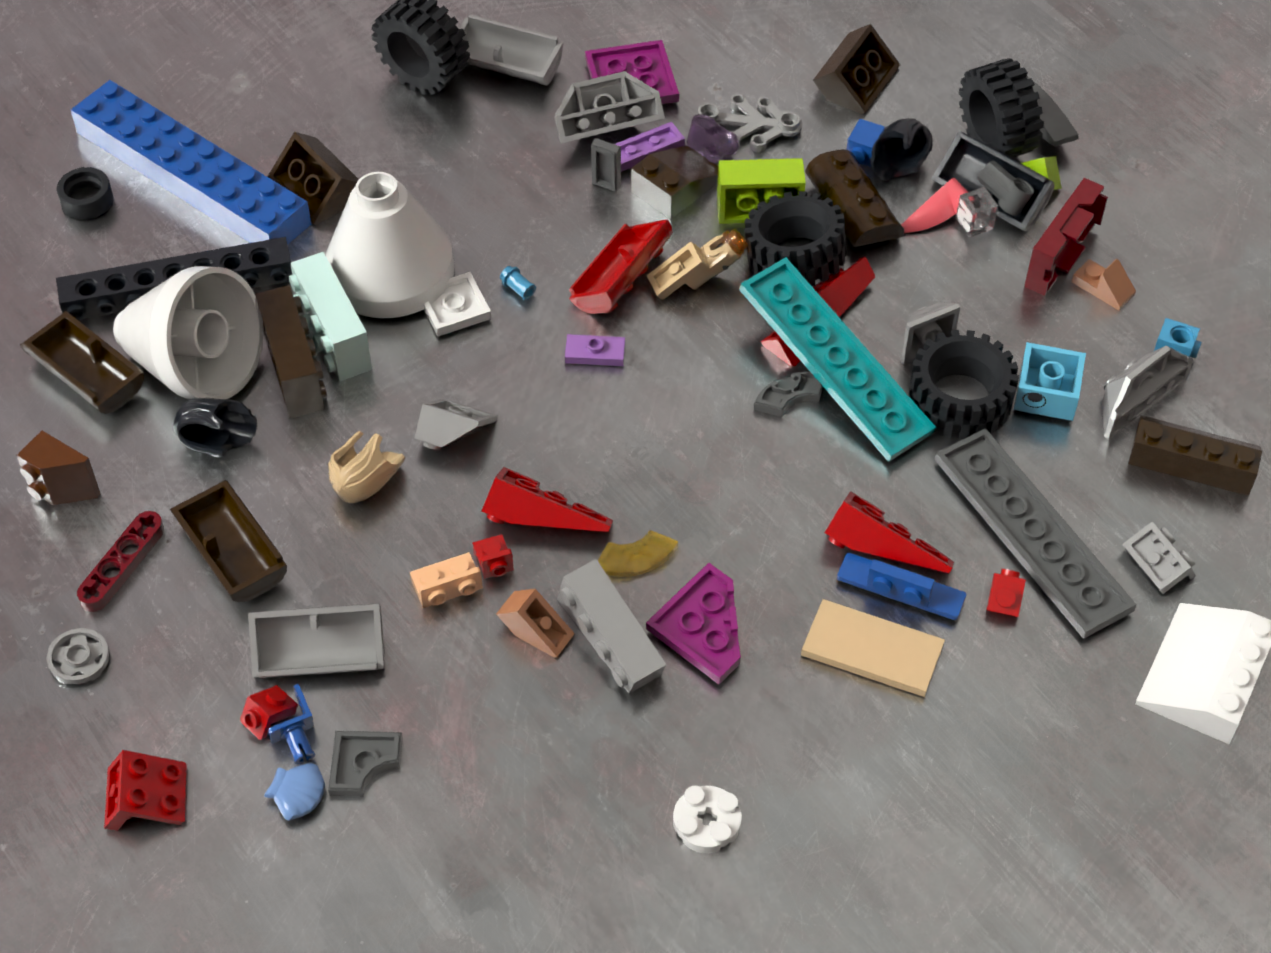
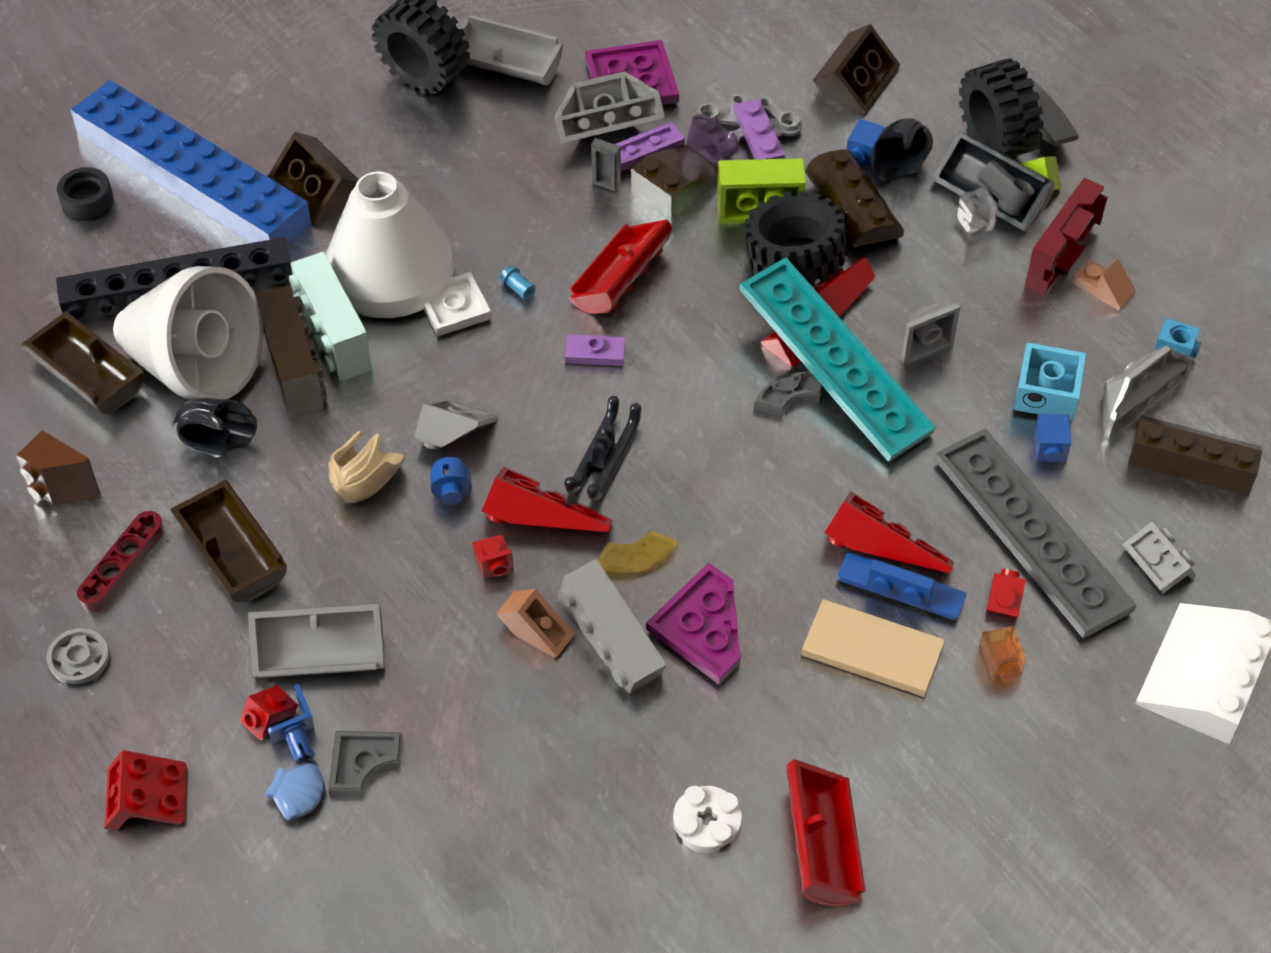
(446, 580): light nougat bracket -> none
(450, 486): none -> blue piece
(604, 451): none -> black piece
(697, 265): tan plate -> none
(758, 130): none -> medium lavender plate
(825, 835): none -> red container
(937, 208): coral piece -> none
(971, 358): black tyre -> none
(1002, 654): none -> clear orange brick
(1052, 438): none -> blue brick

